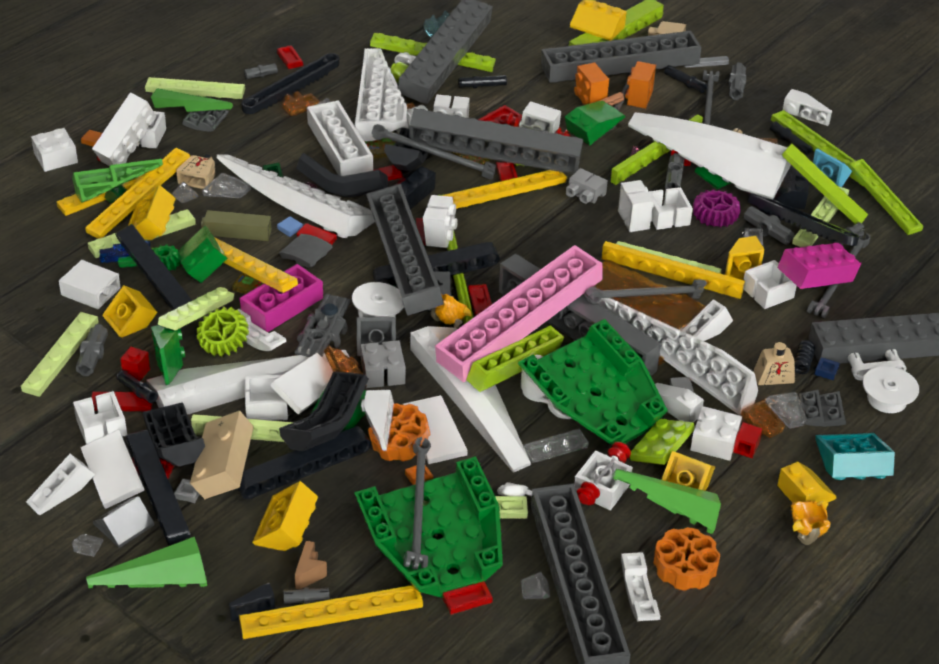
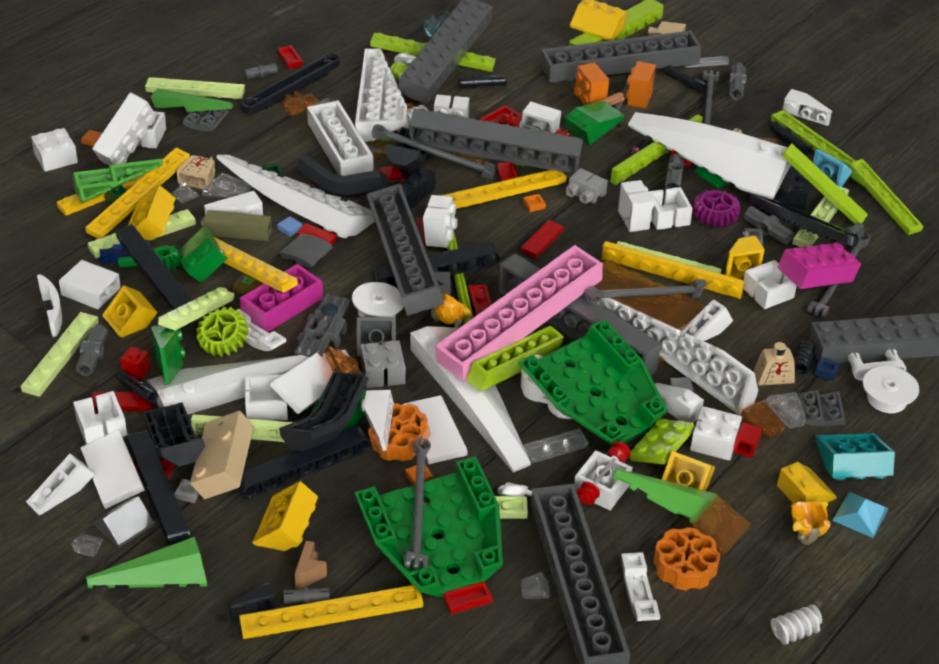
(49, 292): none -> white slope
(244, 203): none -> white slope
(534, 203): none -> orange tile
(542, 239): none -> red tile
(721, 524): none -> clear orange plate
(797, 624): none -> white piece
(860, 514): none -> medium azure slope

